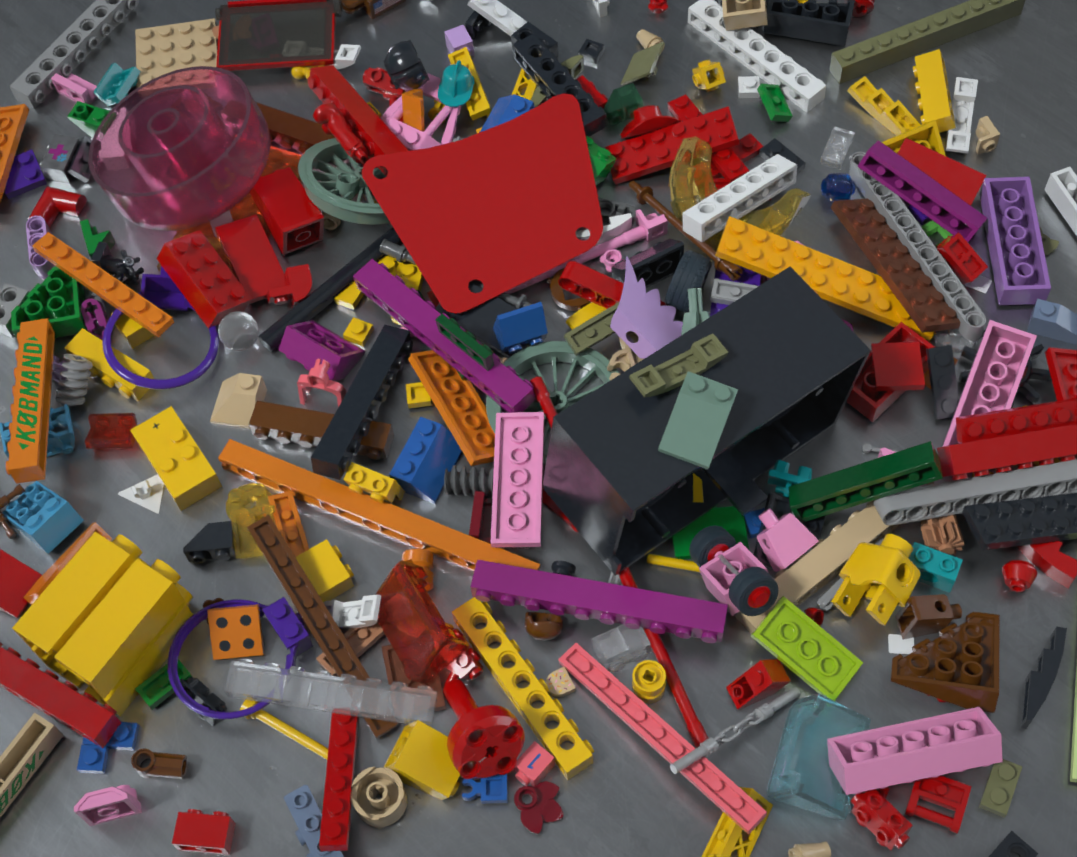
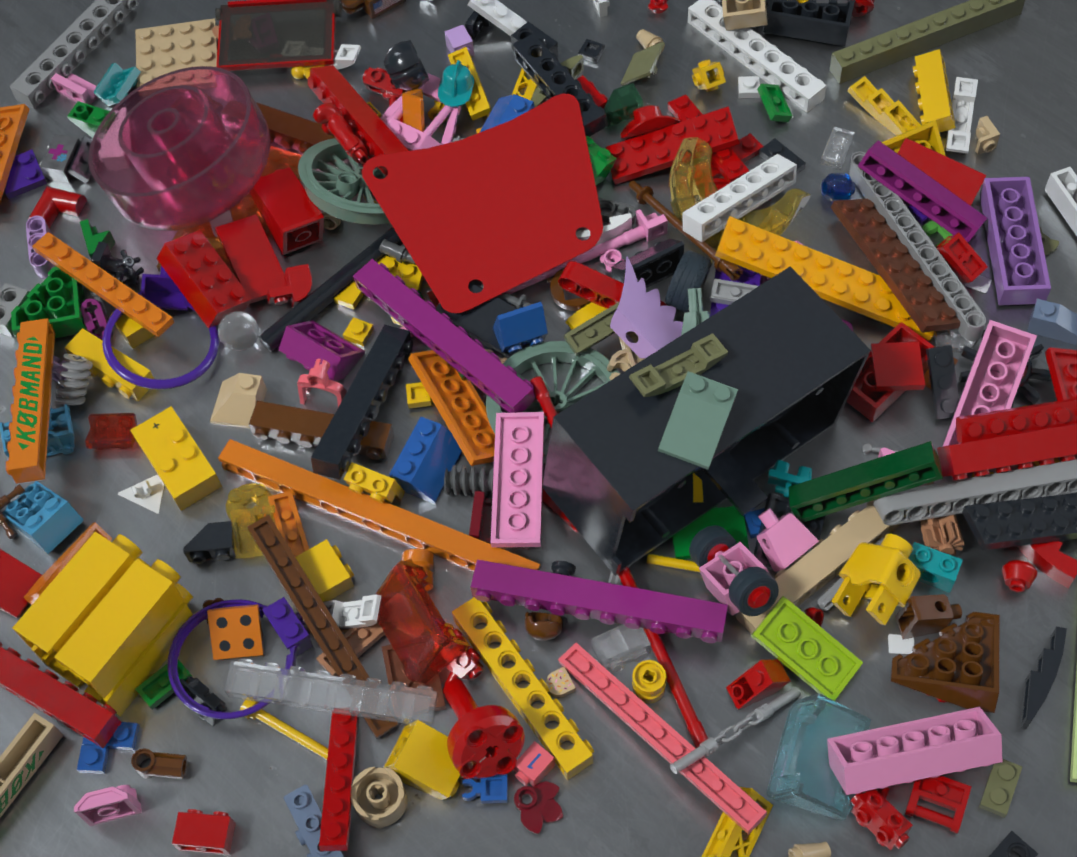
(465, 341): dark green plate -> none

